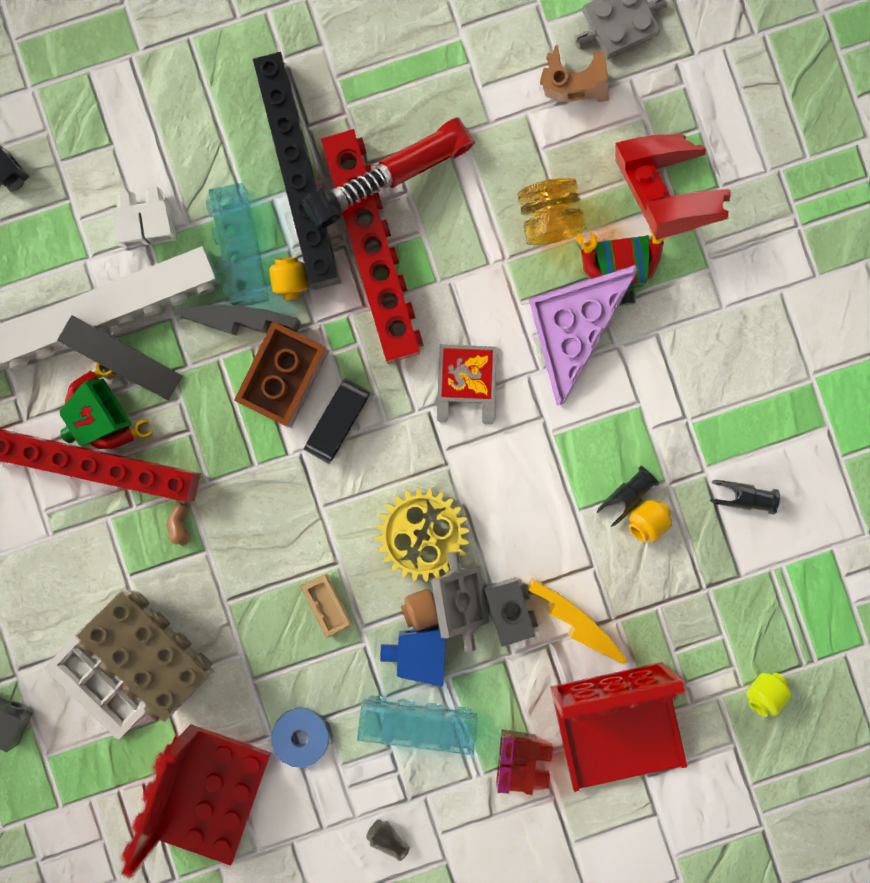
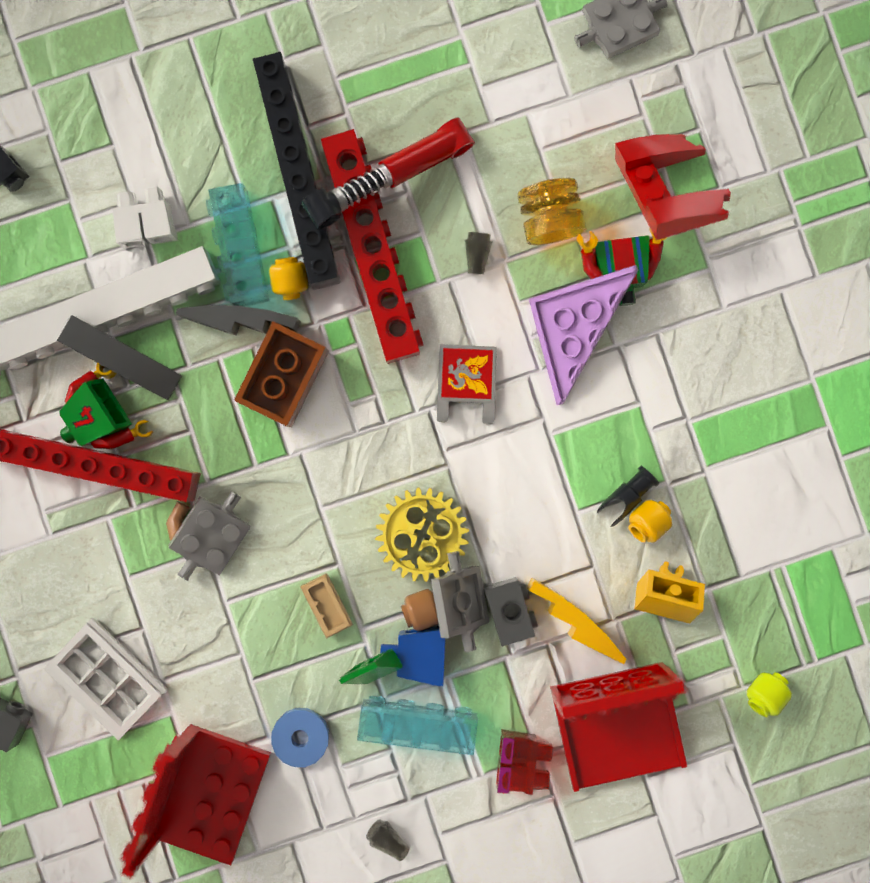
(145, 654): dark tan brick -> none
(209, 535): none -> light grey plate
(337, 420): black beam -> none
(372, 668): none -> green slope
(477, 251): none -> clear smoke cone
(568, 86): medium nougat tile -> none
(669, 594): none -> yellow brick
(749, 497): black piece -> none

